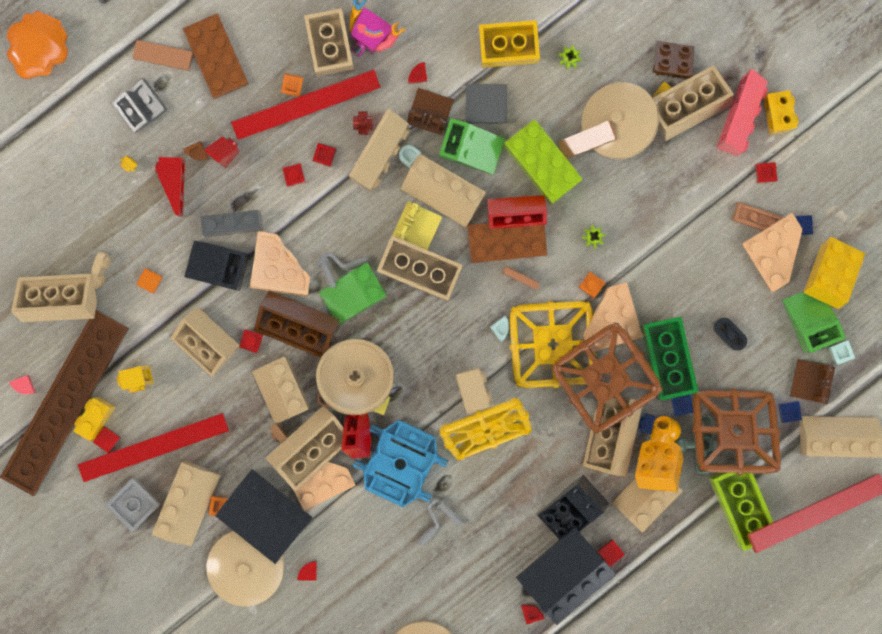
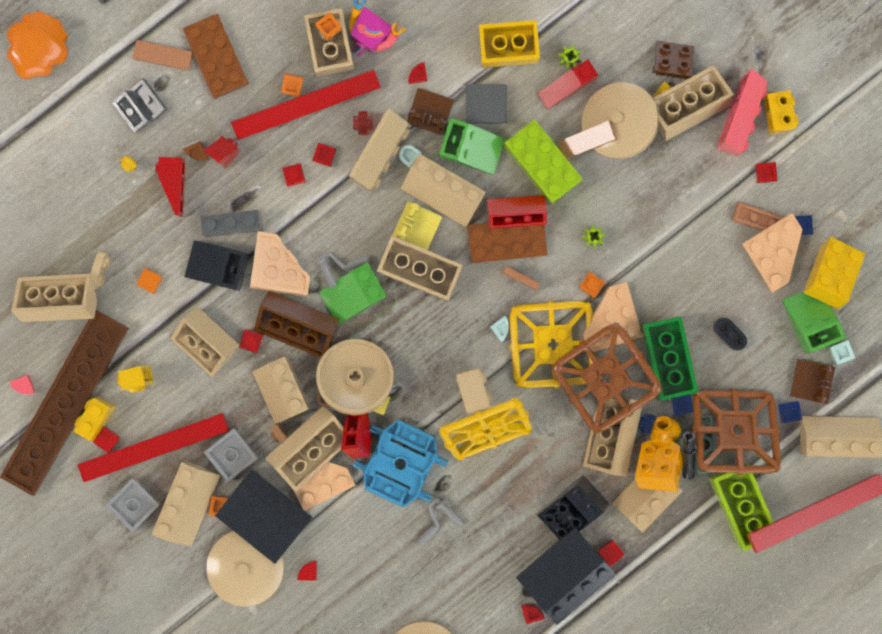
(231, 455): none -> light grey plate
(328, 26): none -> orange plate
(568, 84): none -> slope
(688, 450): none -> black pin

